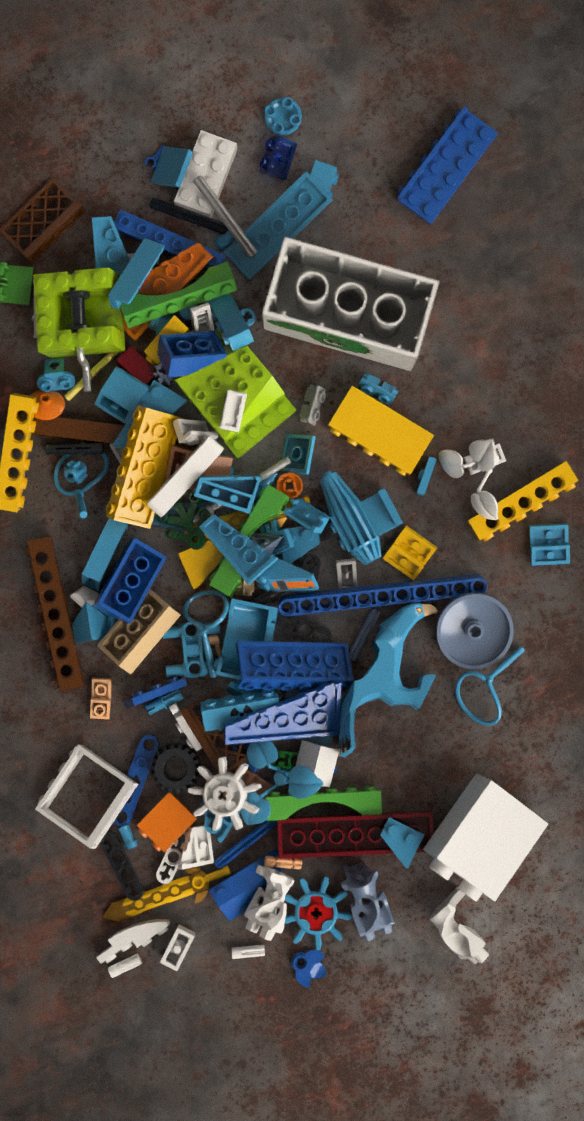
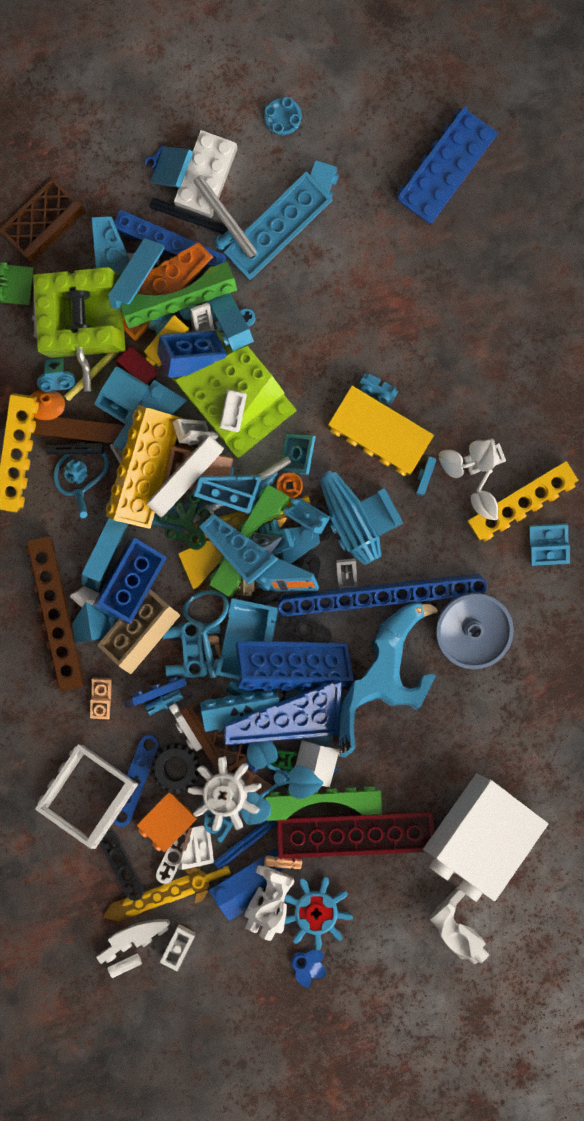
(128, 837): dark azure pin -> none
(160, 371): sand blue gear -> none
(248, 951): white piece -> none
(277, 157): clear blue bracket -> none
(311, 412): light grey hinge -> none
(349, 304): white brick -> none
(364, 634): sand blue axle -> none
(365, 887): sand blue hips -> none
(402, 840): dark azure wing -> none
(410, 552): yellow slope -> none
(488, 679): dark azure piece -> none

